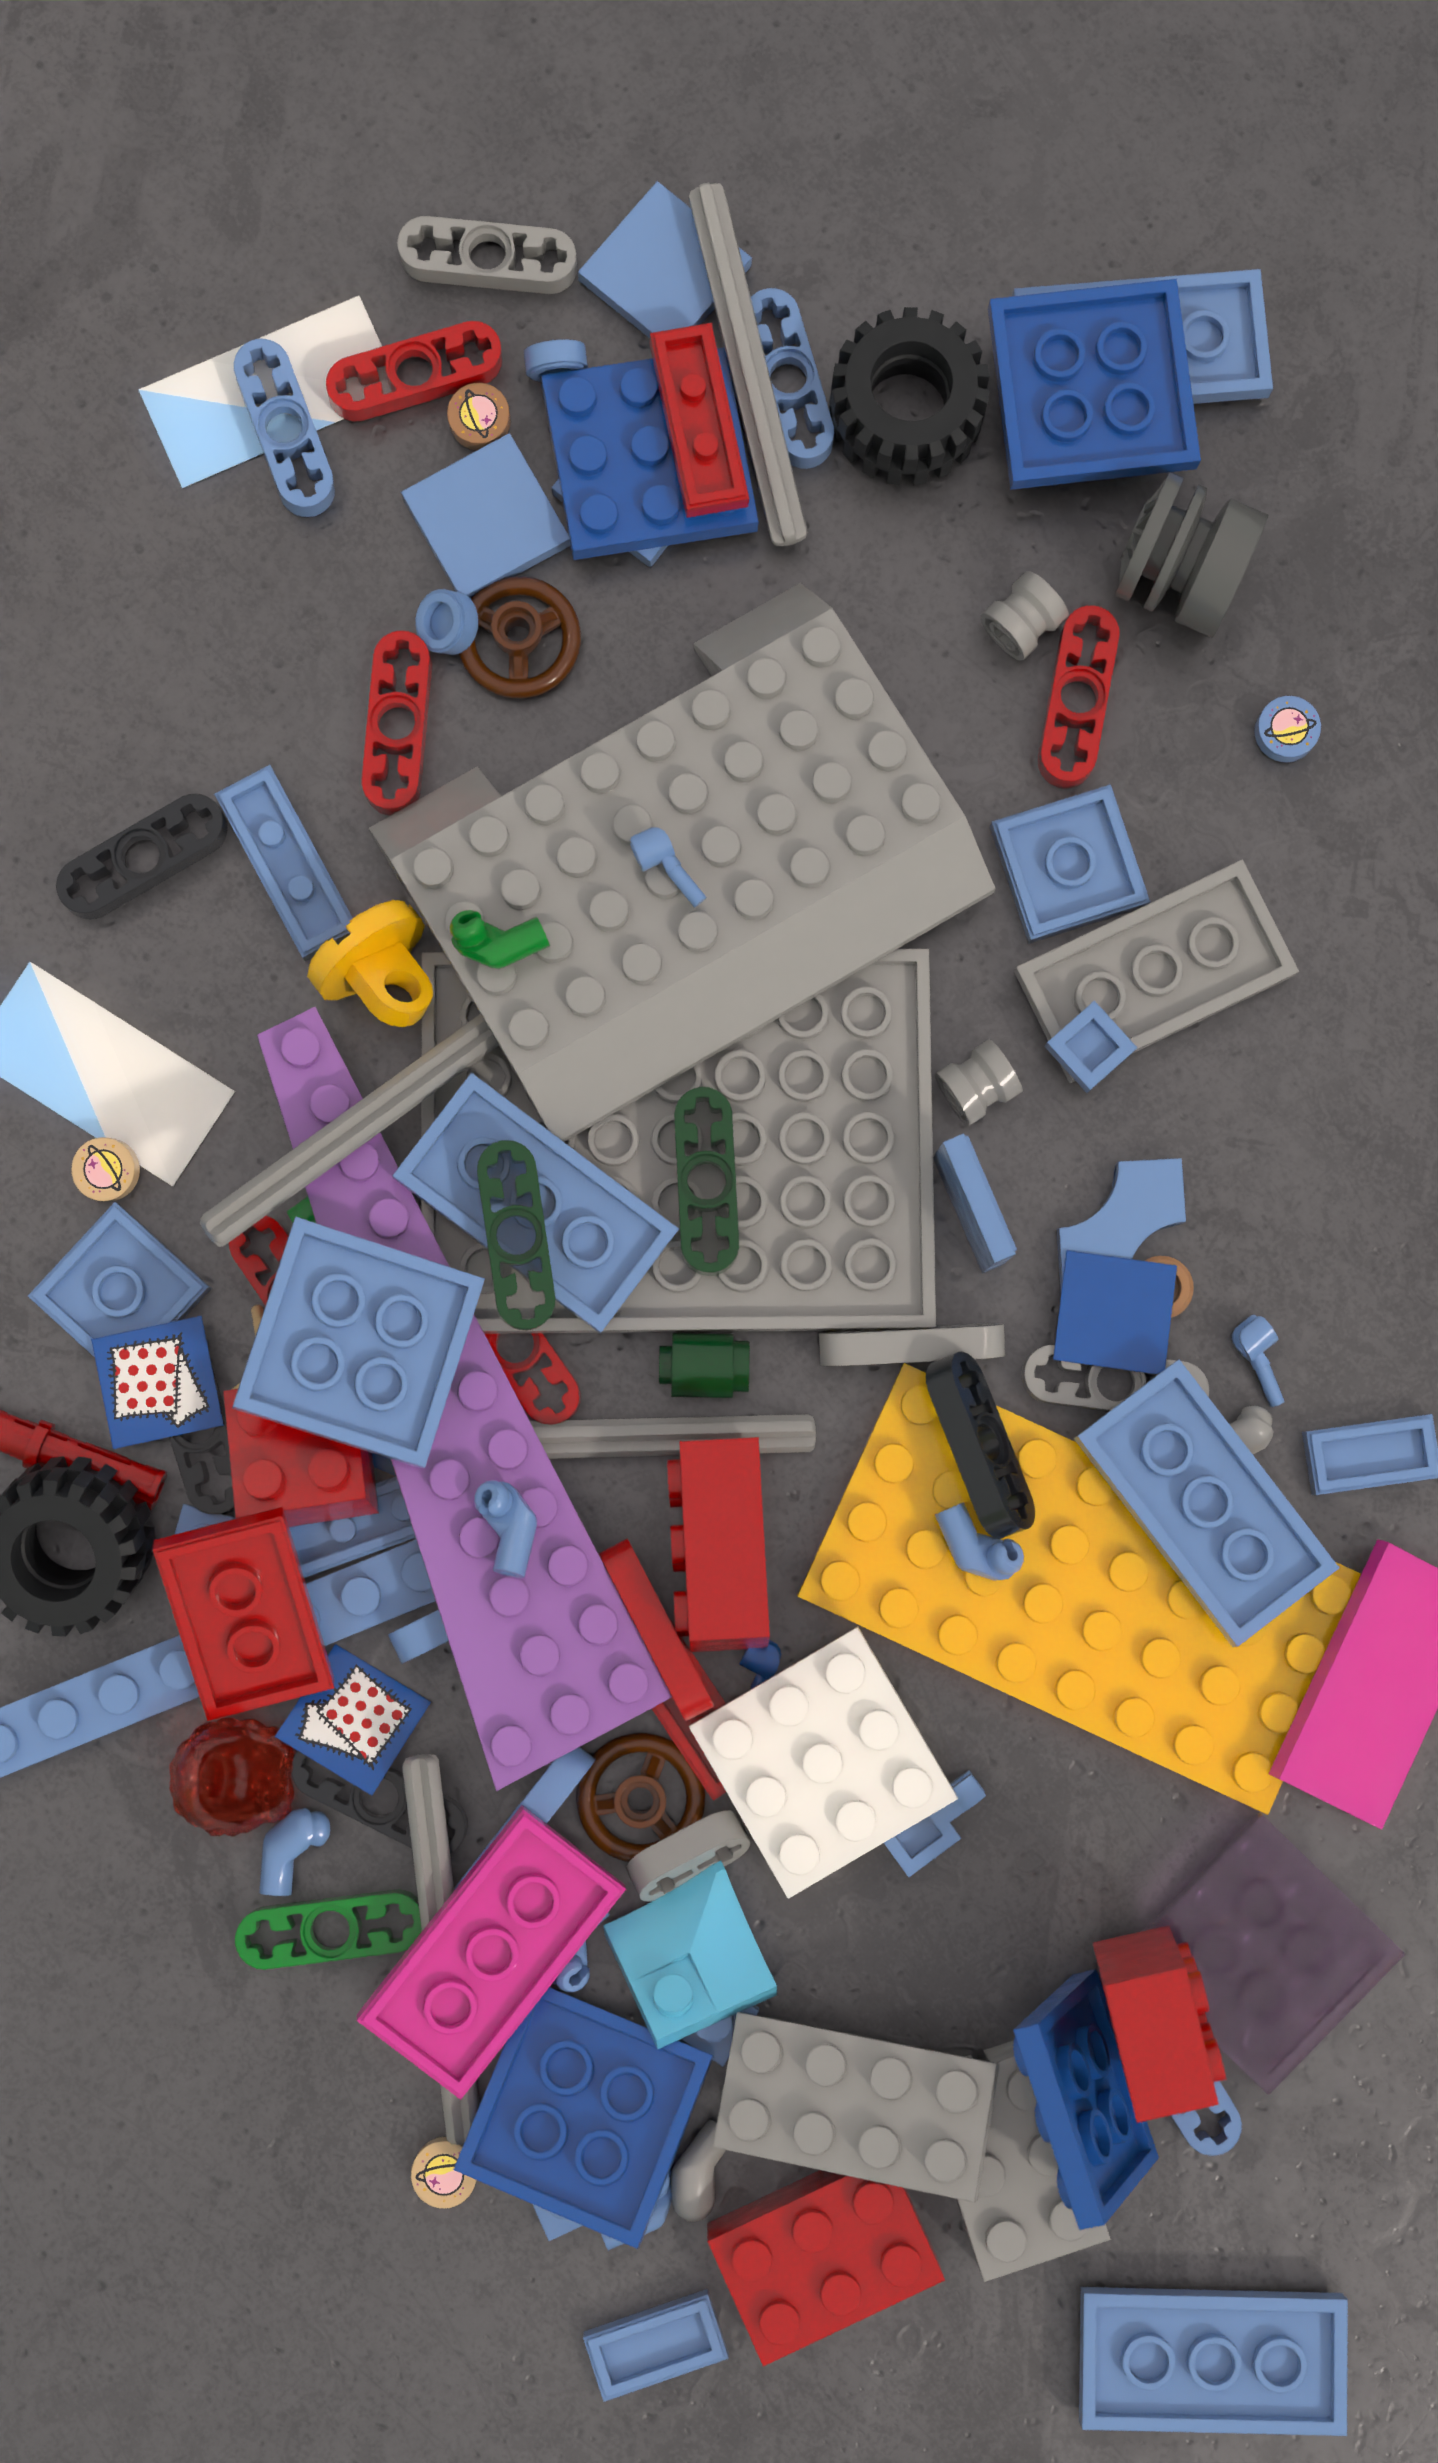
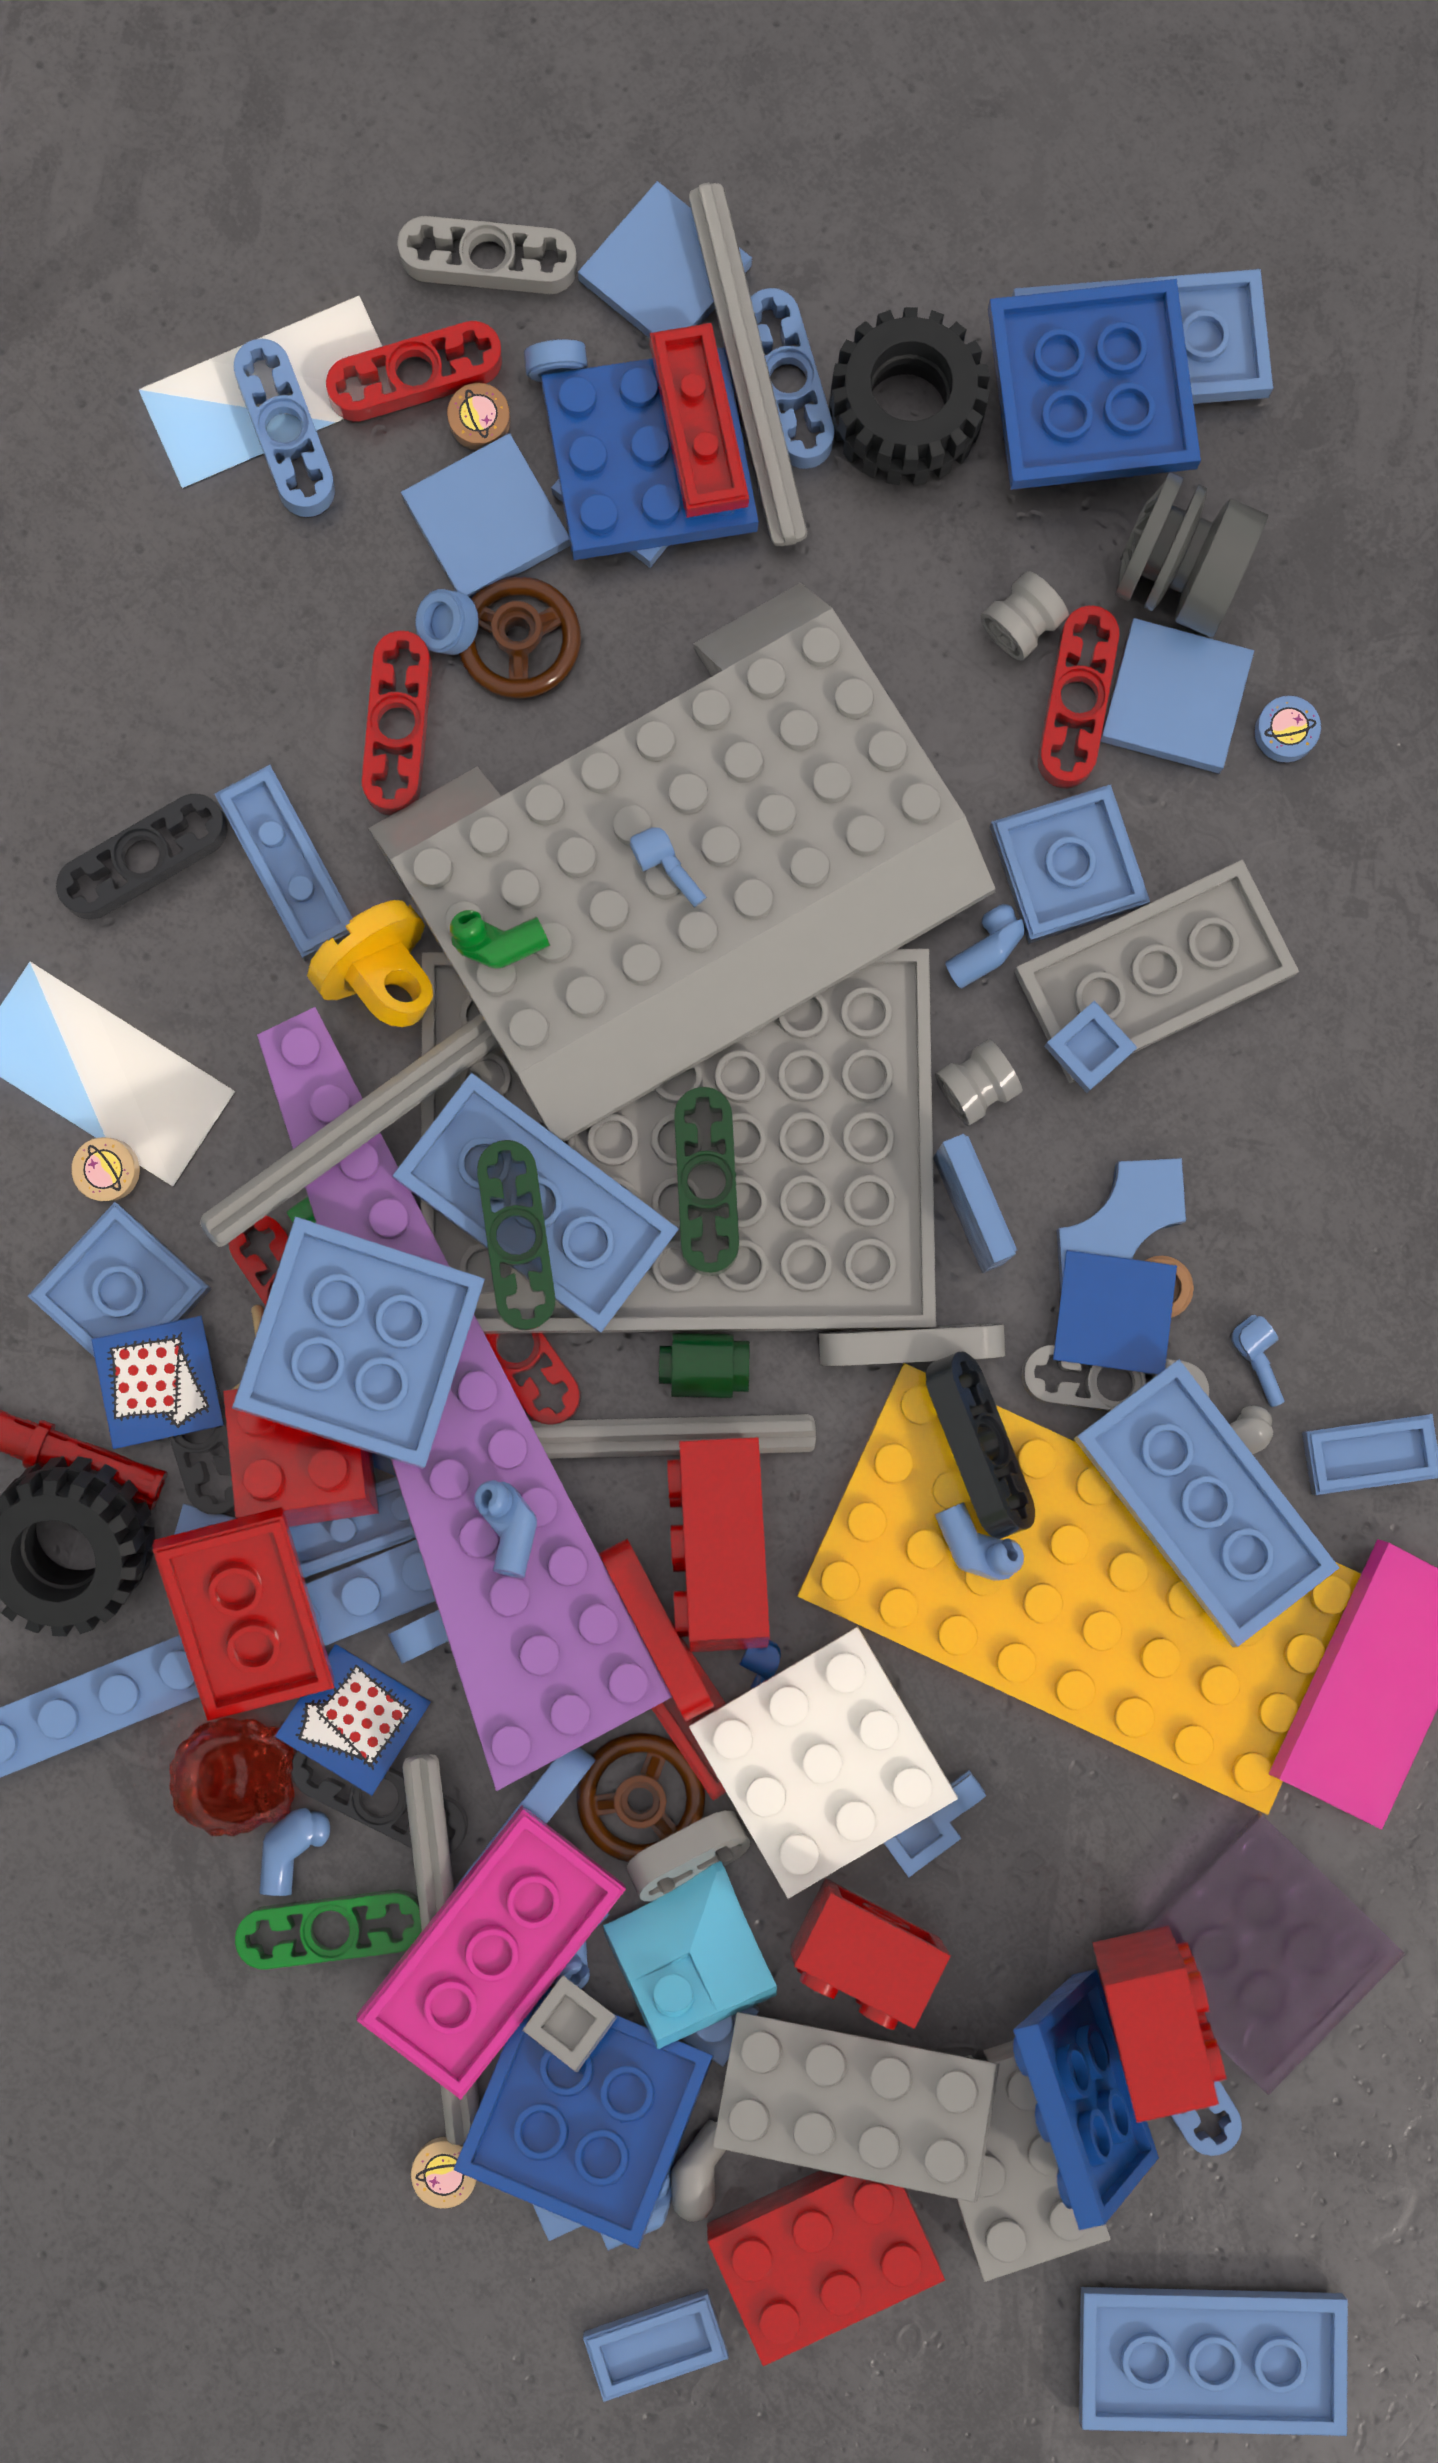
(569, 2023): none -> light grey plate
(868, 1955): none -> red brick
(990, 952): none -> medium blue arm
(1176, 695): none -> medium blue tile

